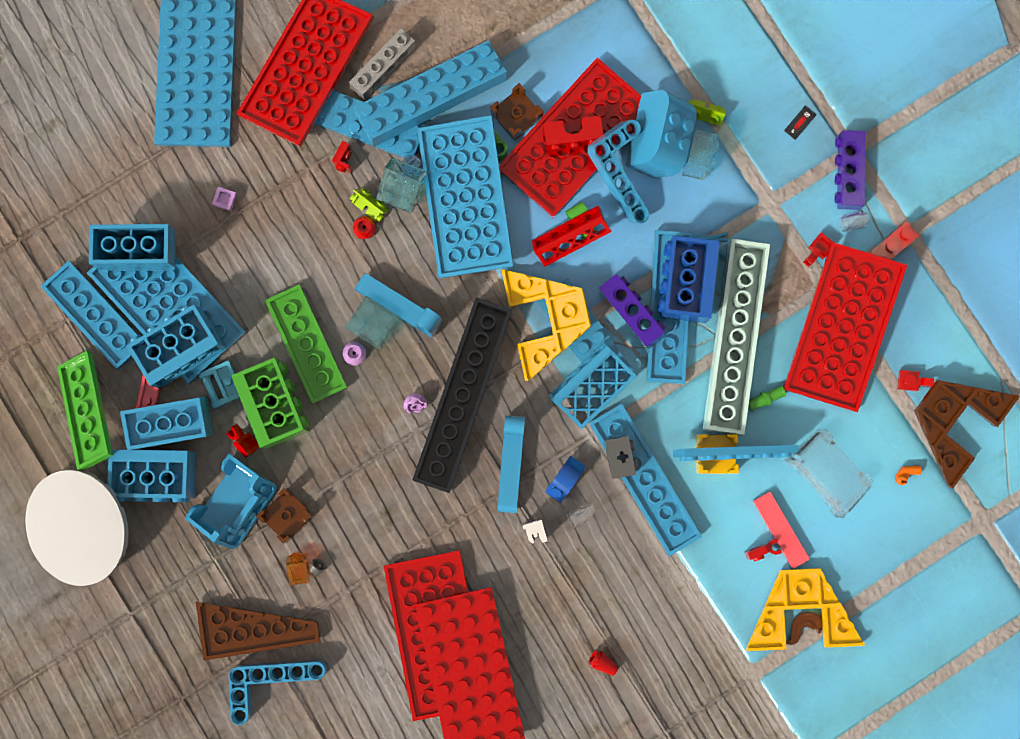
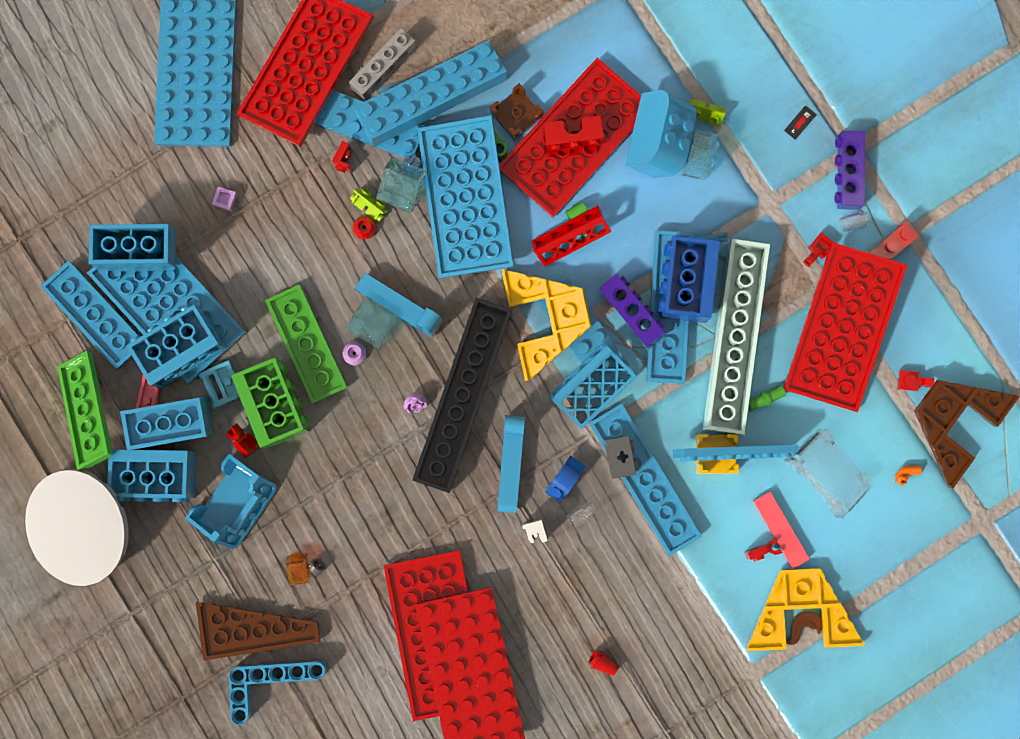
(286, 515): reddish brown panel -> none
(617, 171): dark azure beam -> none

